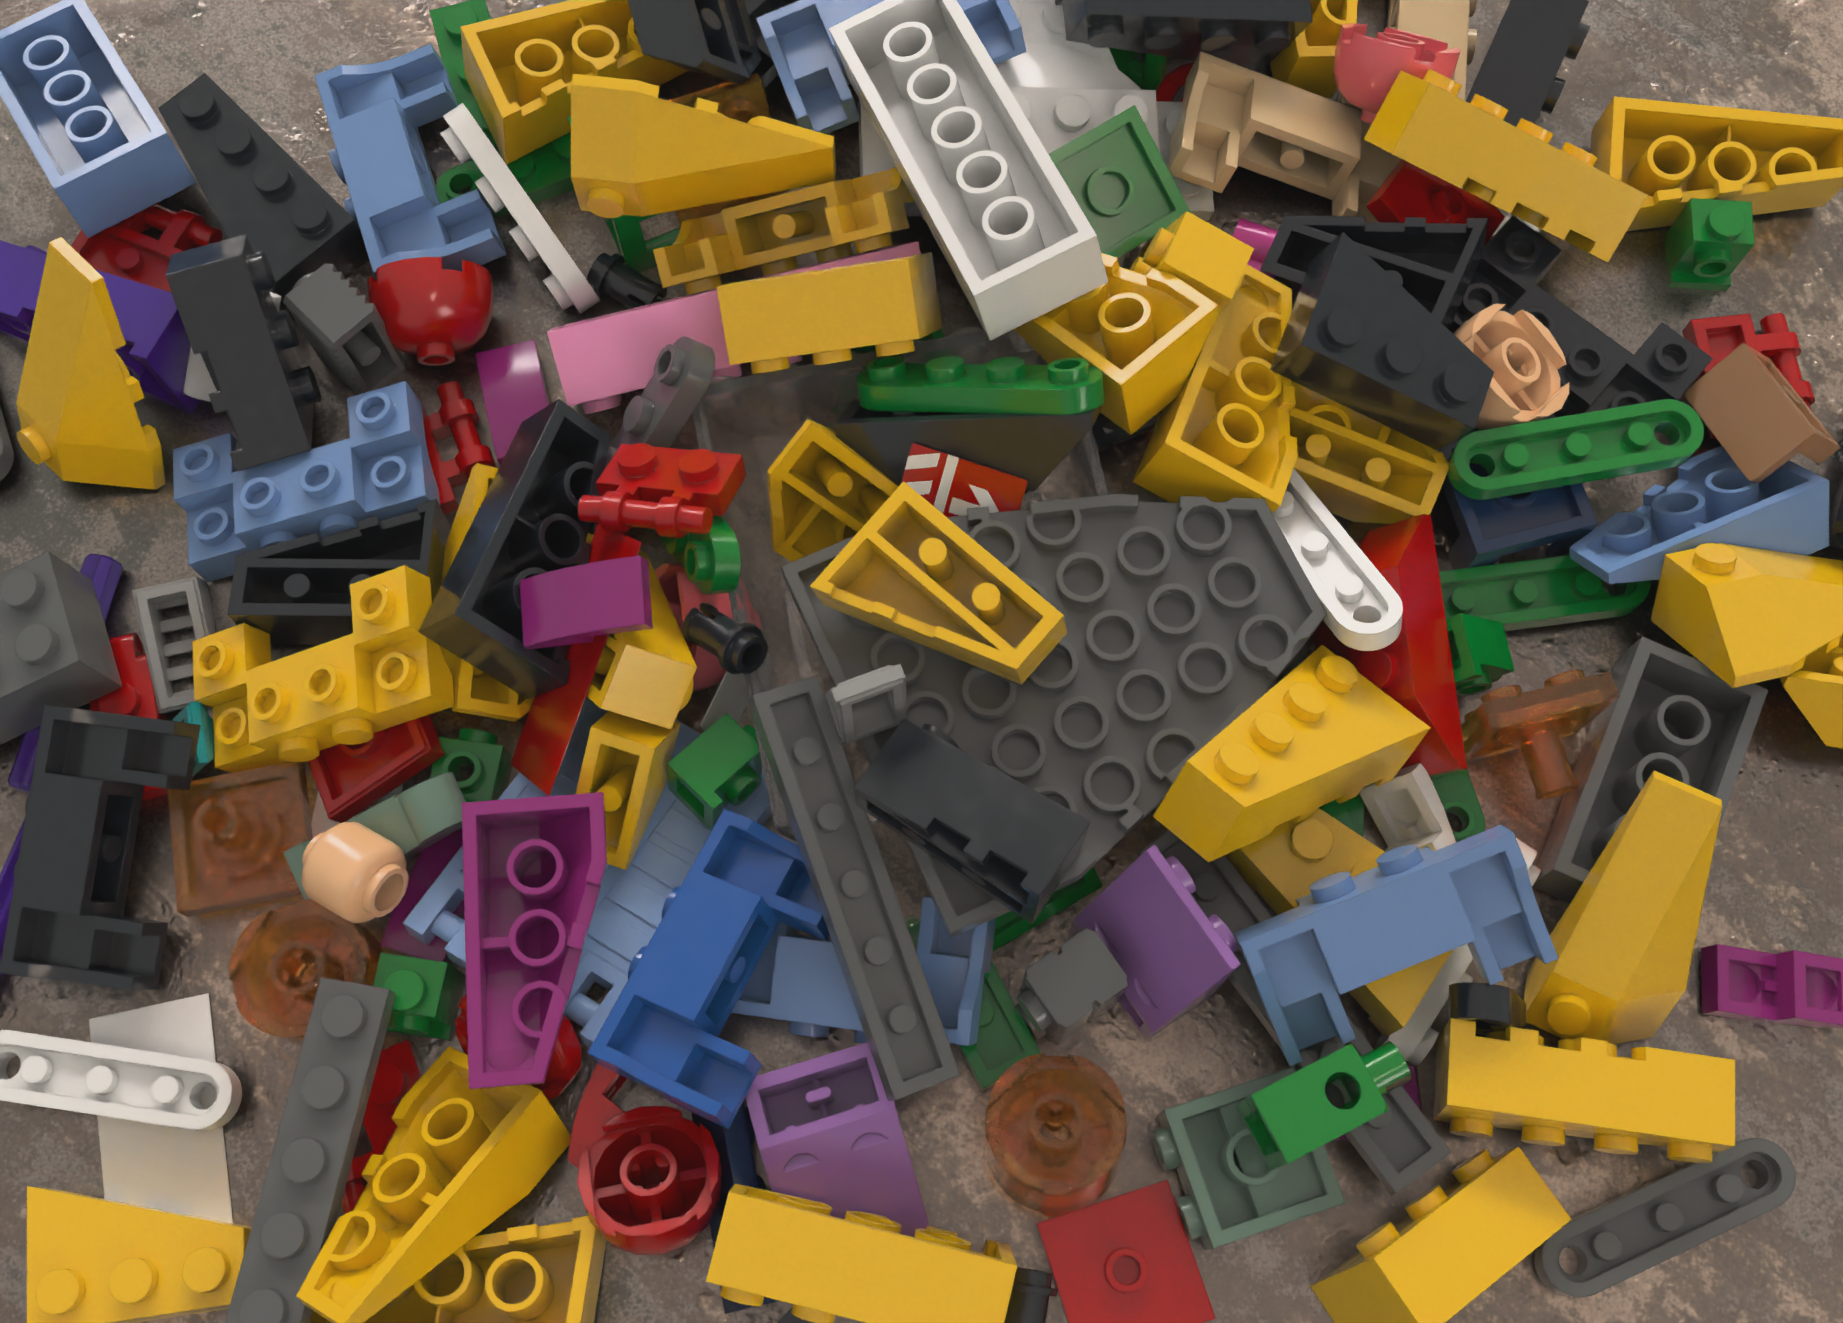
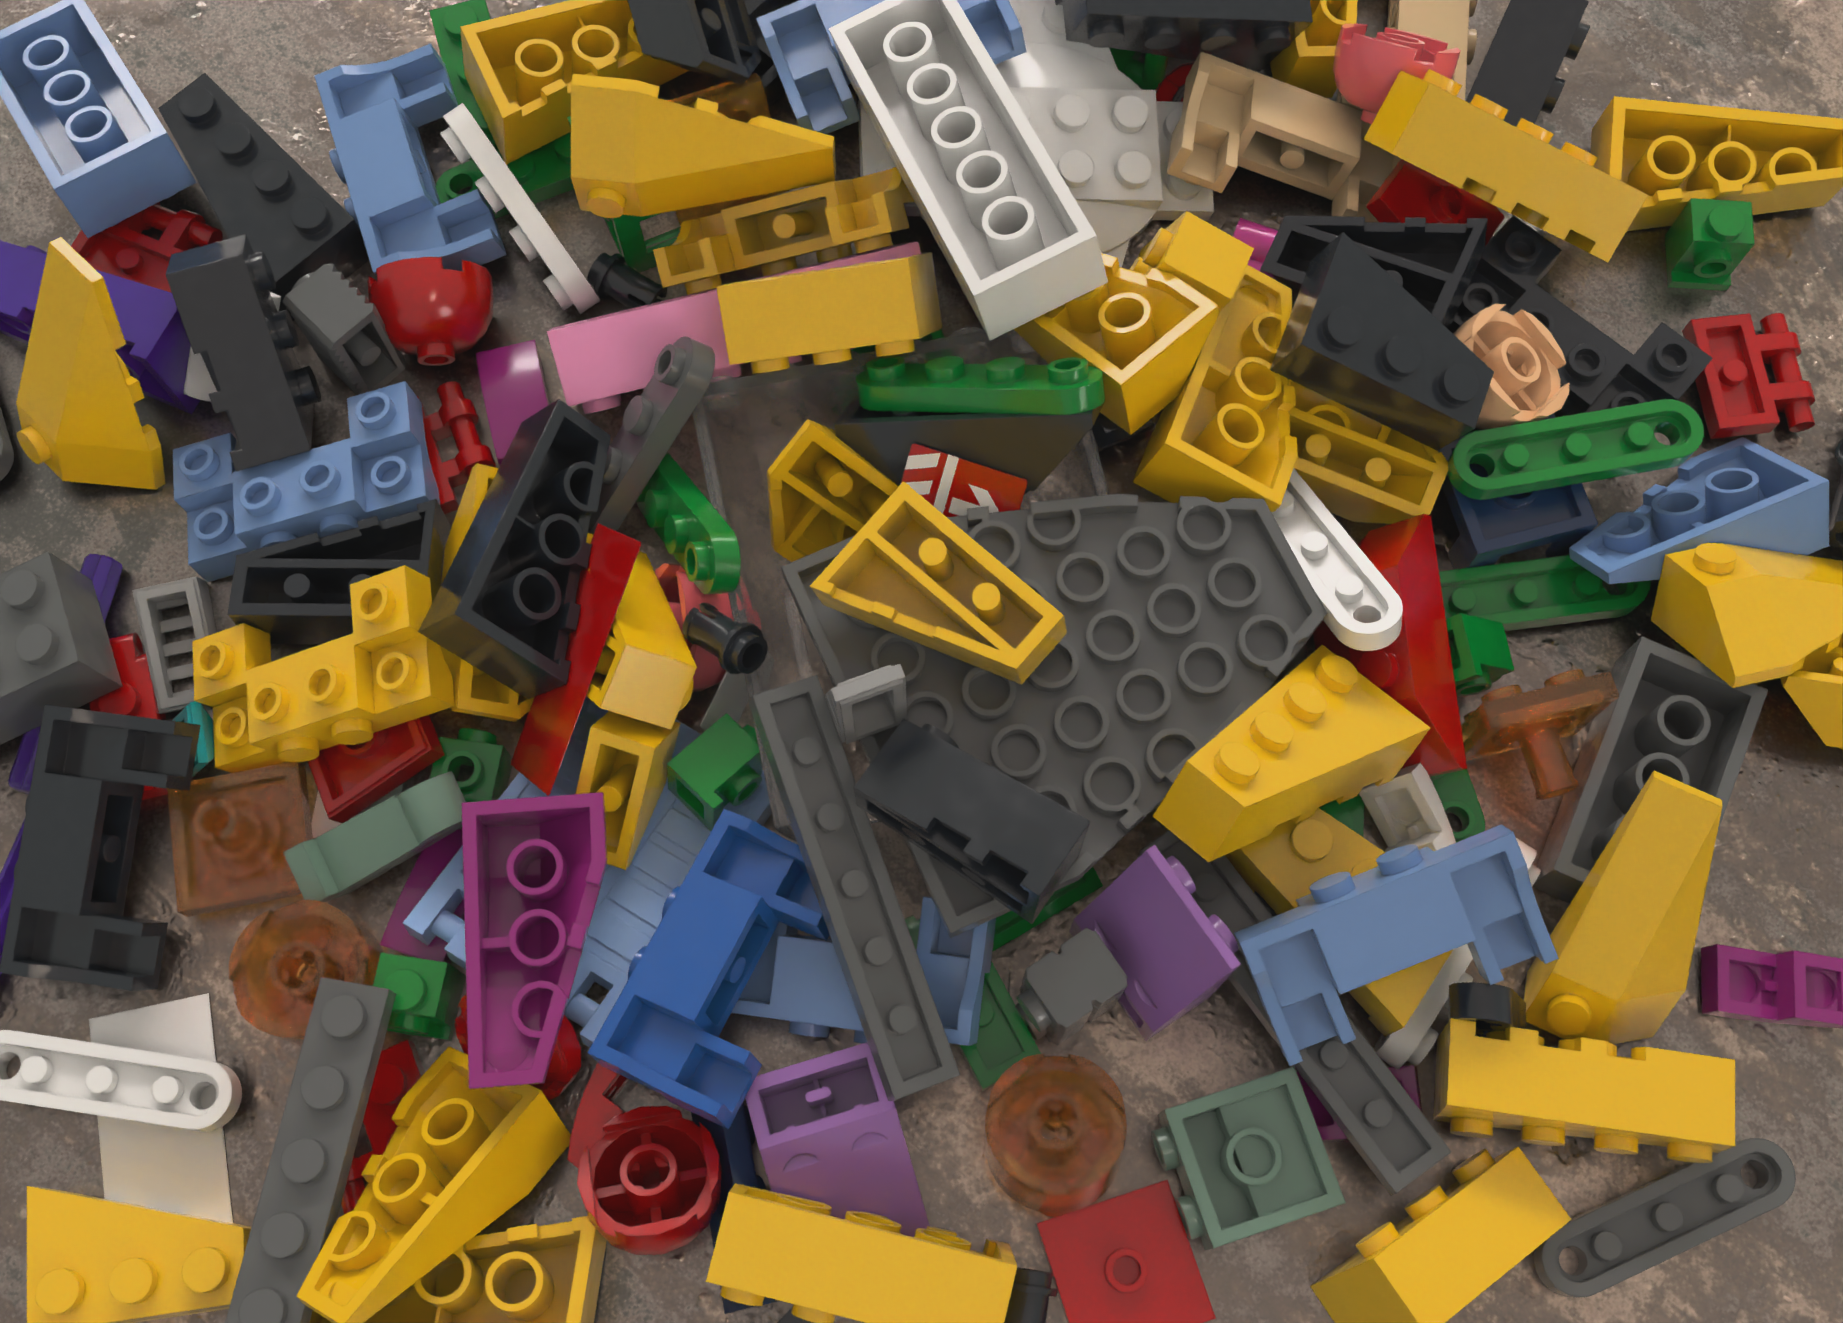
(354, 872): light nougat head -> none
(585, 602): magenta slope -> none
(663, 490): red plate -> none
(1120, 182): green plate -> none
(1298, 1118): green torso -> none
(1758, 414): medium nougat panel -> none

